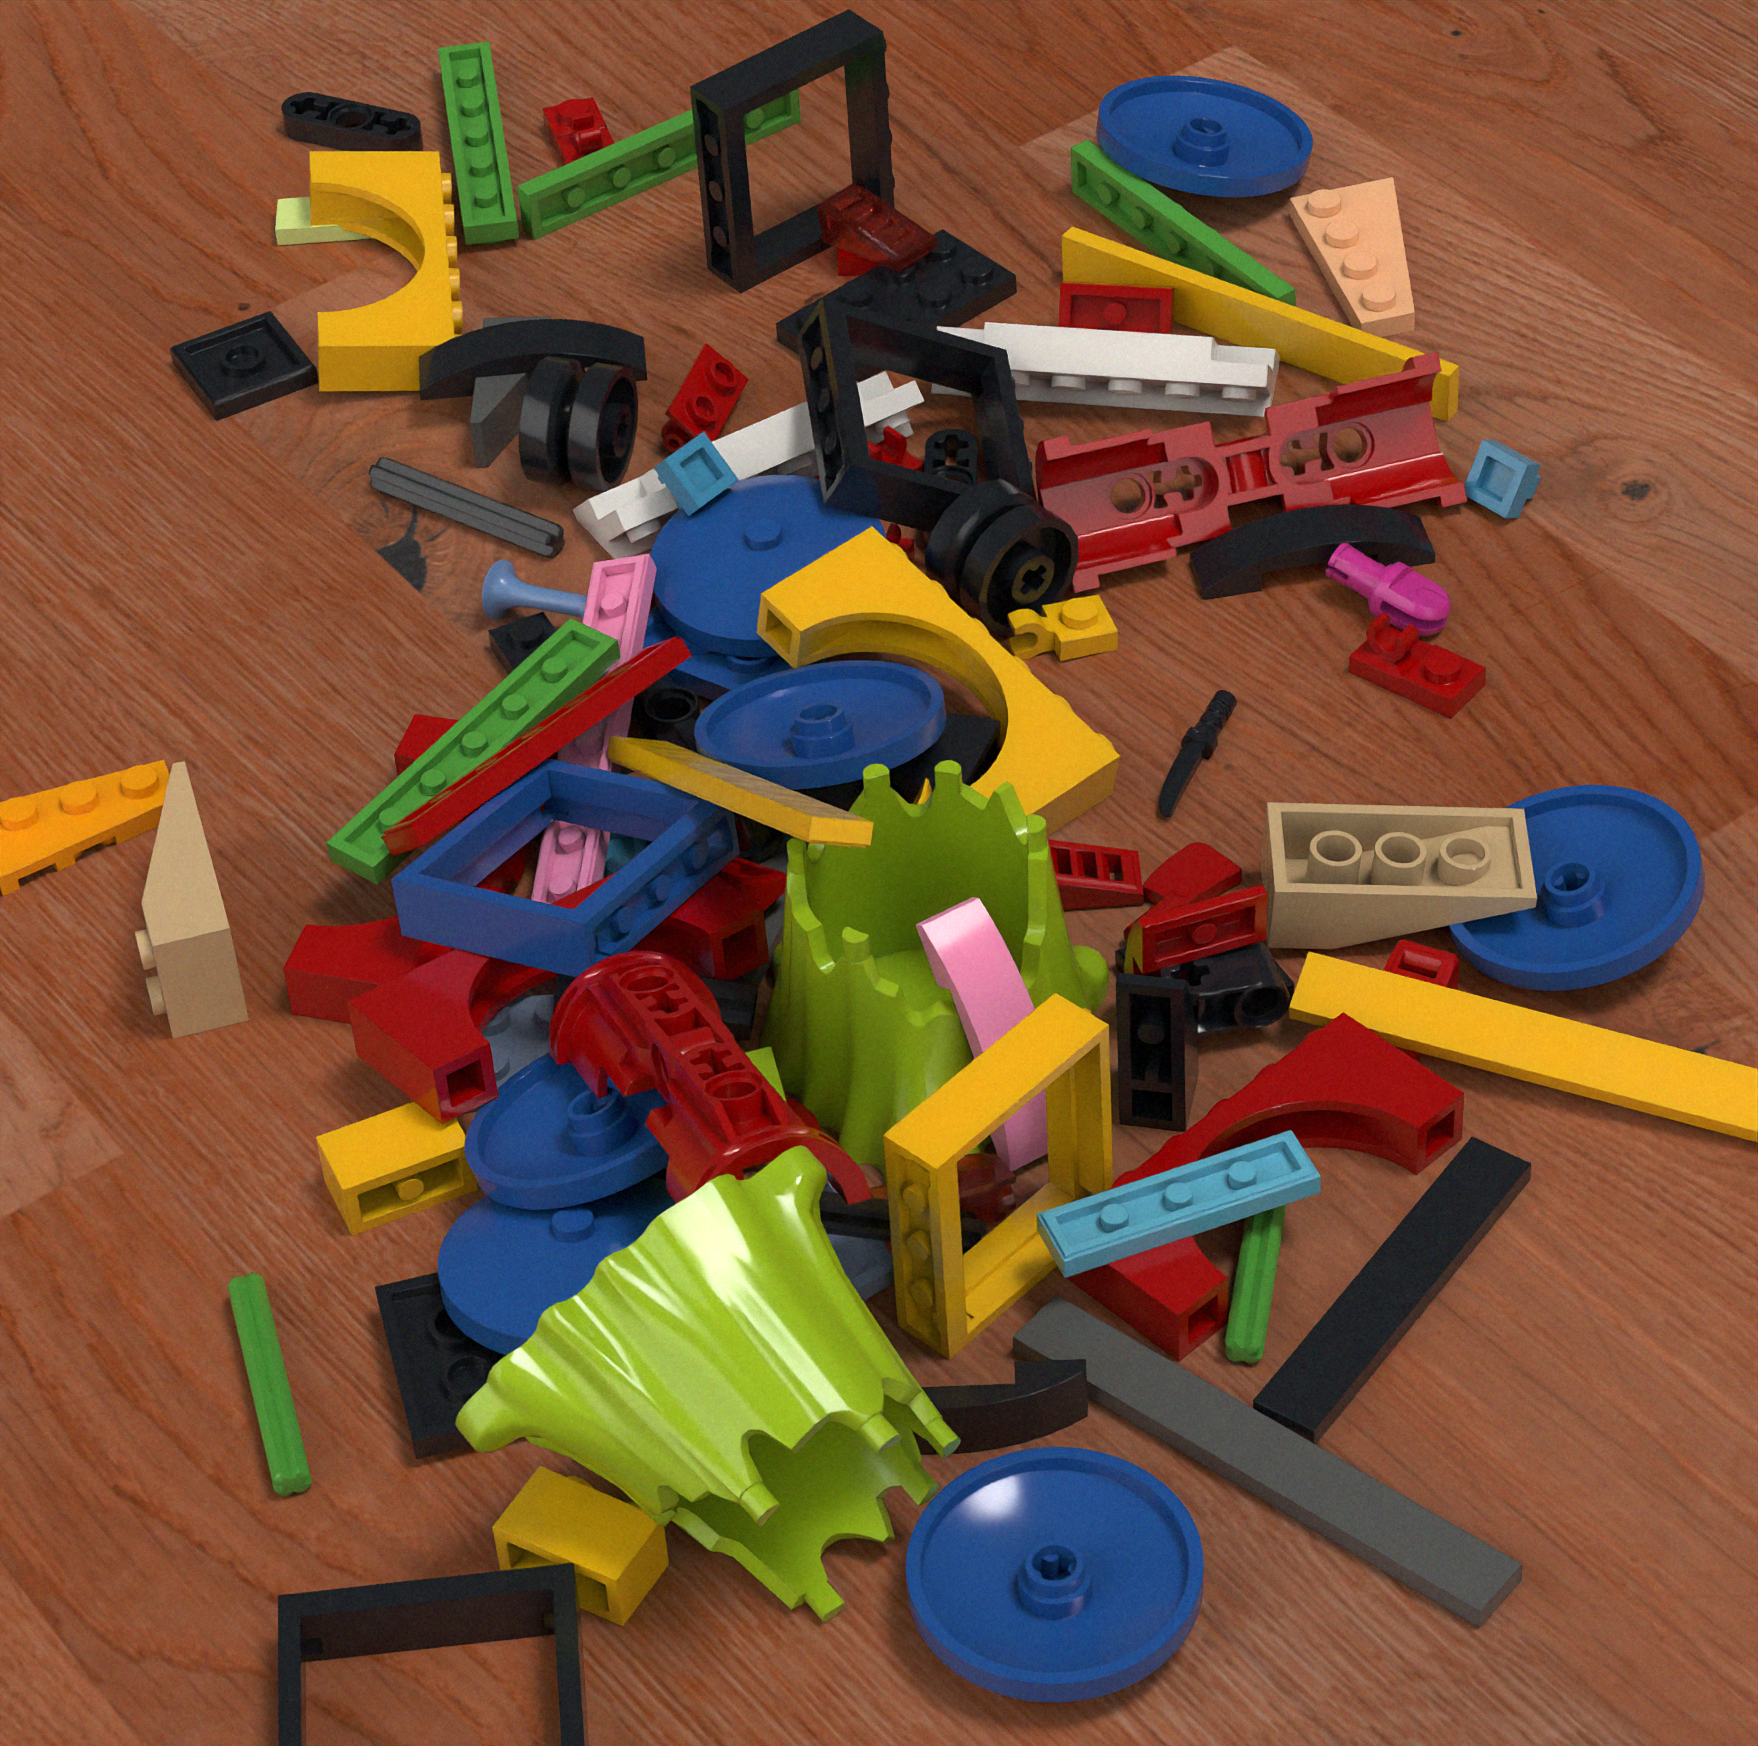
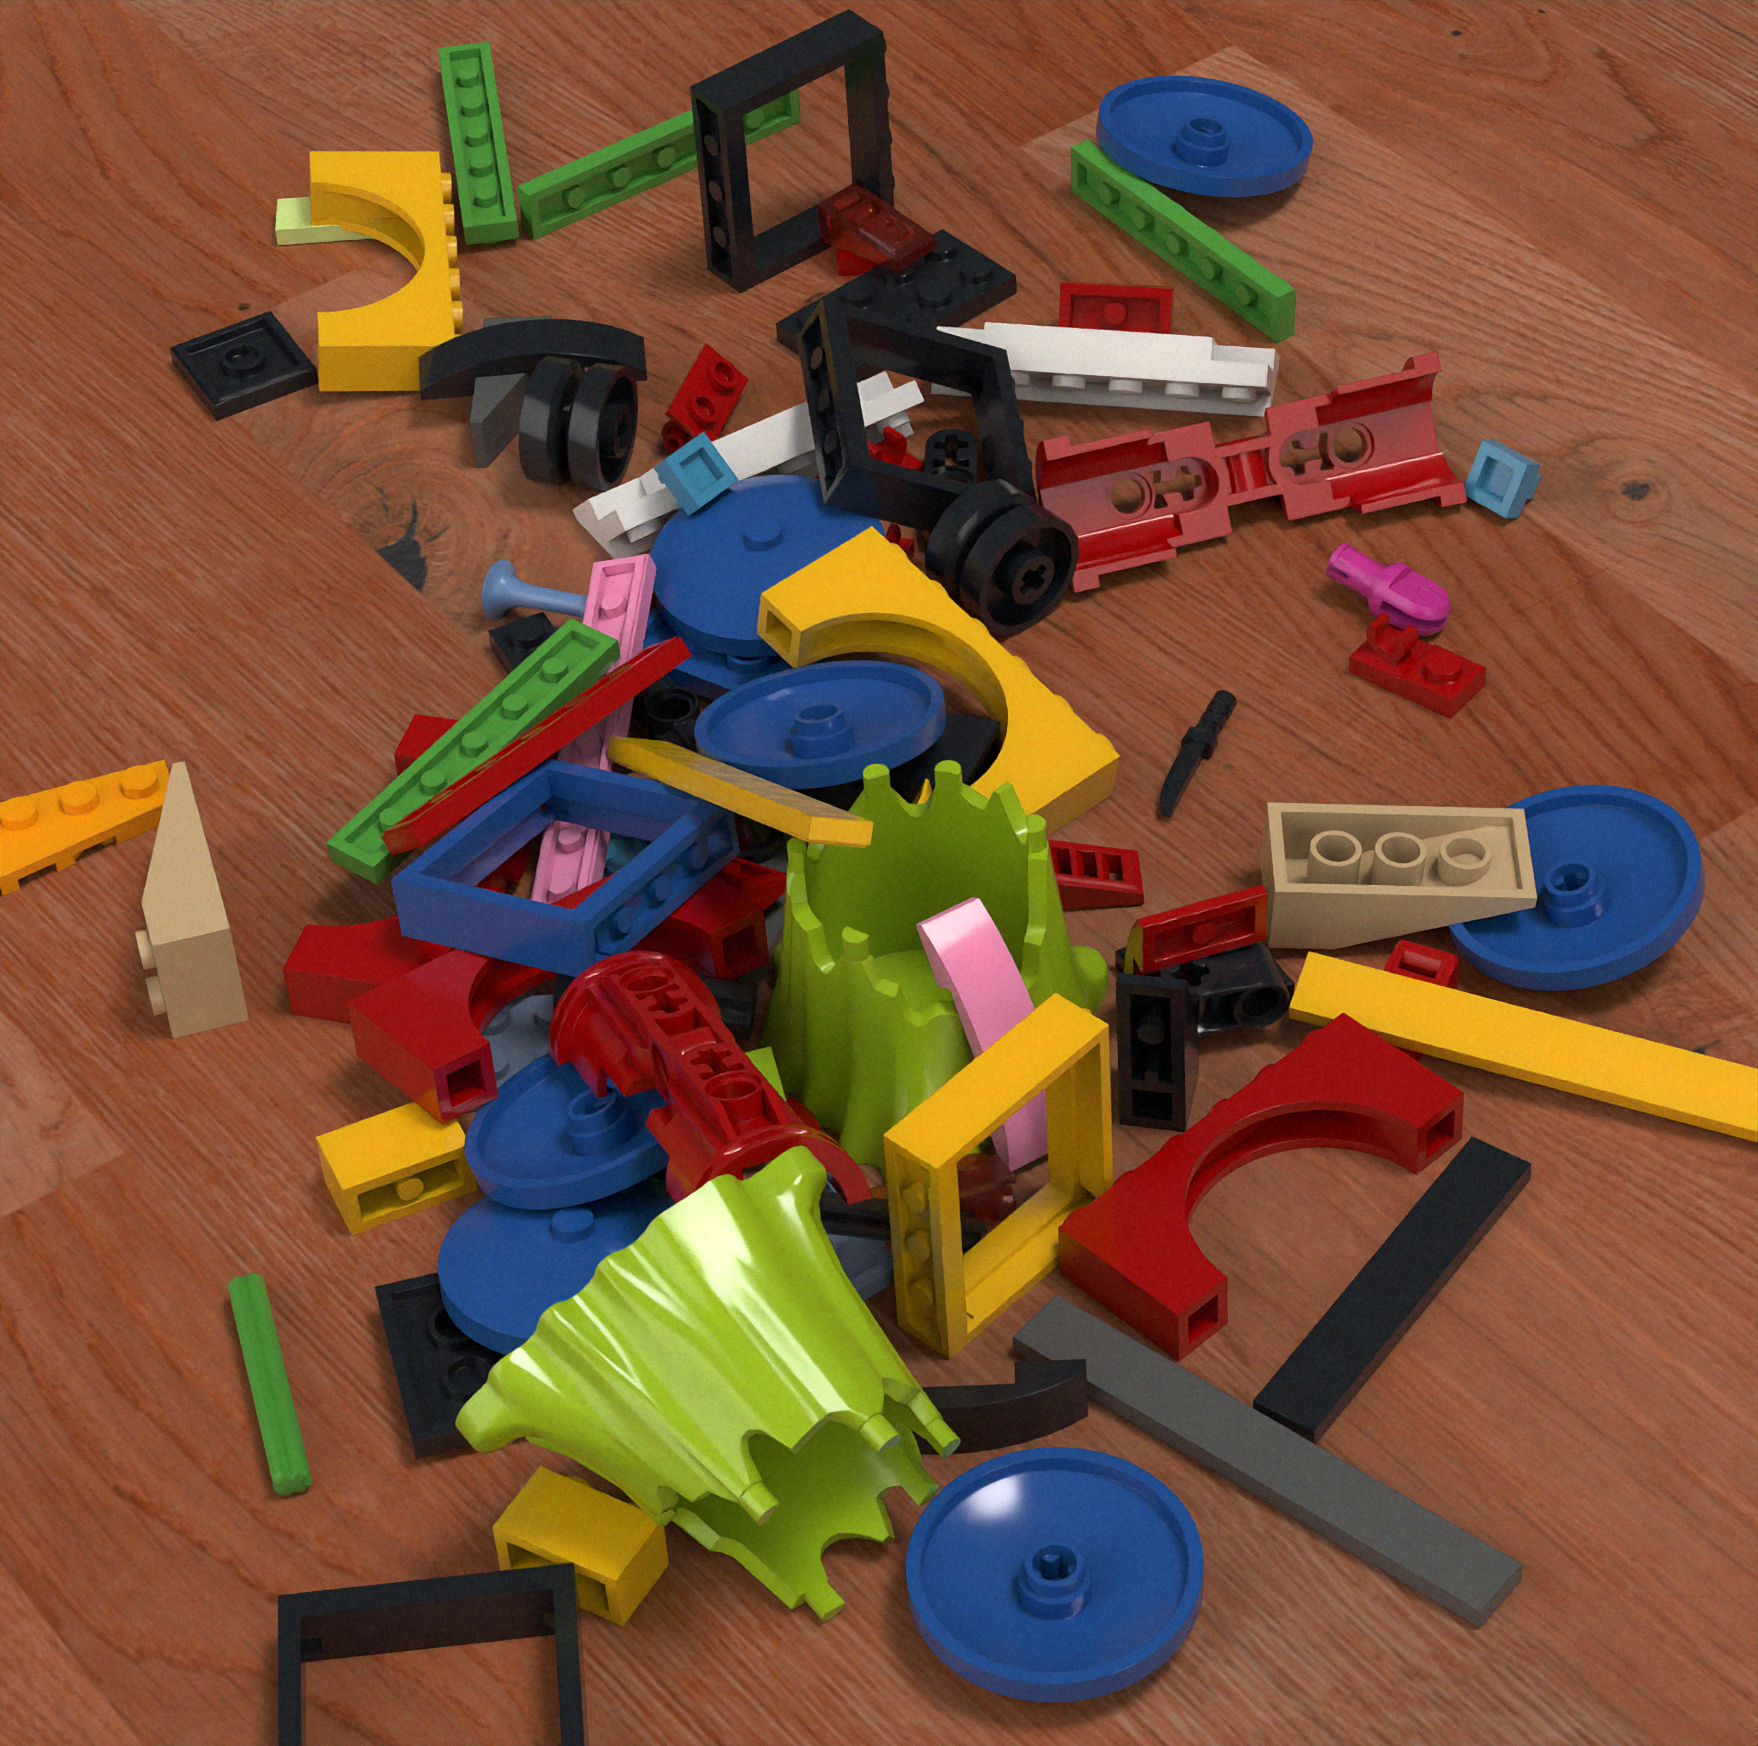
(323, 121): black beam -> none
(467, 507): black axle -> none
(576, 128): red plate -> none
(1068, 627): yellow plate -> none
(1178, 1203): medium azure tile -> none
(1188, 878): red piece -> none
(1252, 318): yellow tile -> none
(1254, 1285): bright green axle -> none
(1306, 537): black slope -> none
(1360, 252): light nougat wing -> none

